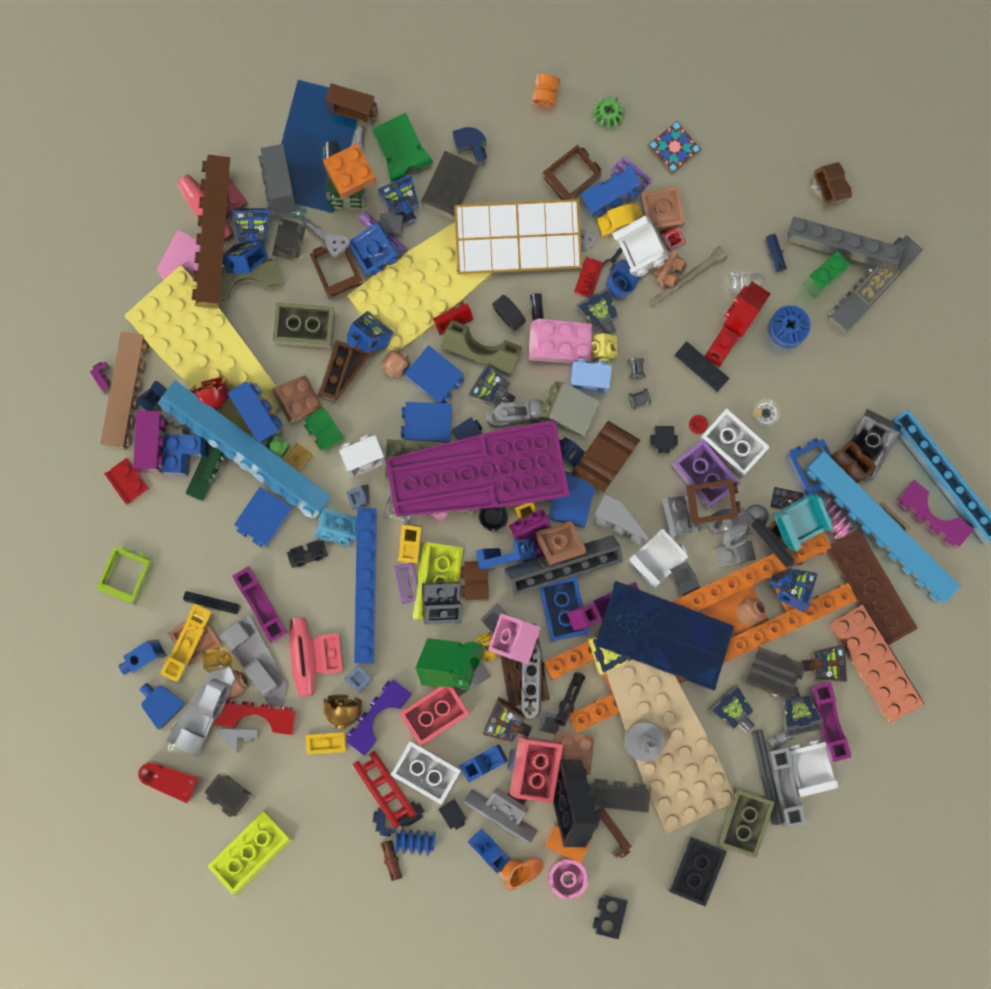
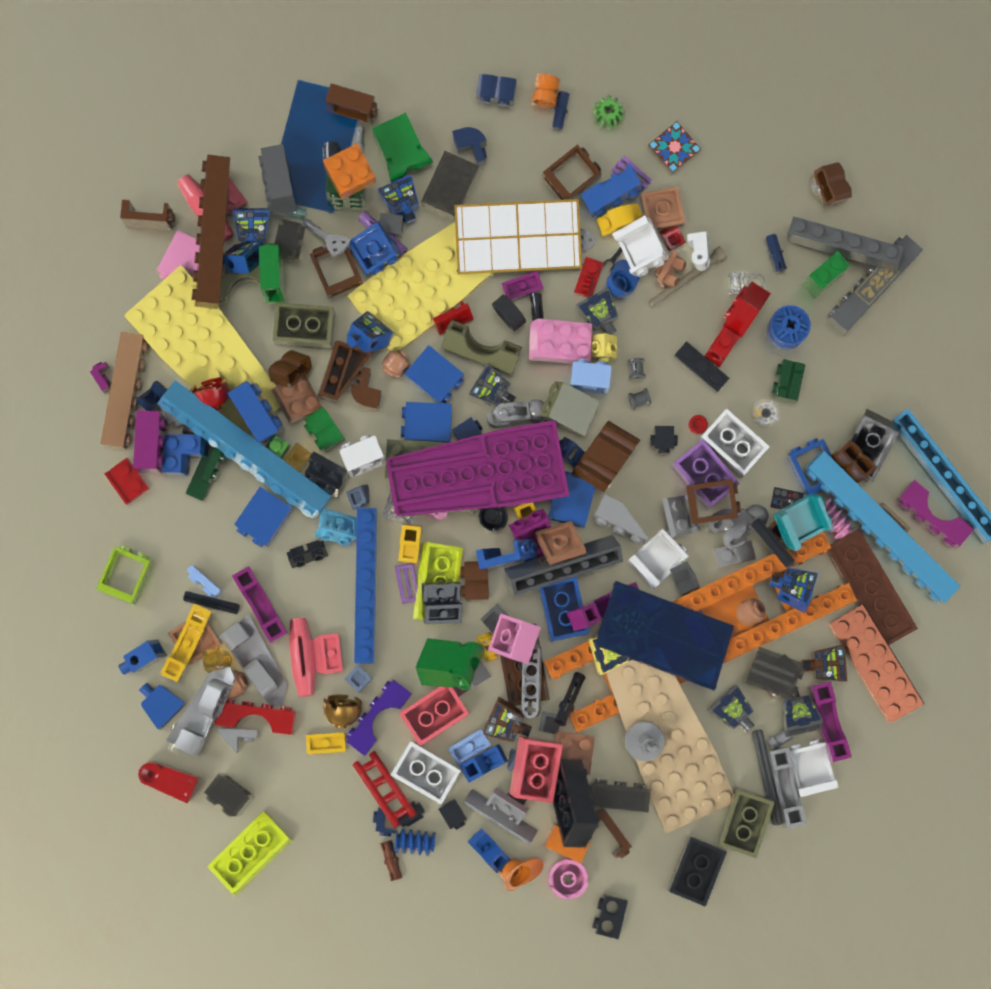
(147, 220): none -> reddish brown panel
(209, 587): none -> light blue plate
(271, 273): none -> green brick
(289, 368): none -> reddish brown brick
(326, 474): none -> black plate
(363, 395): none -> reddish brown brick
(469, 747): none -> light blue plate
(496, 89): none -> dark blue brick
(522, 286): none -> magenta plate
(560, 110): none -> dark blue axle
(701, 253): none -> white leg
(789, 381): none -> dark green brick

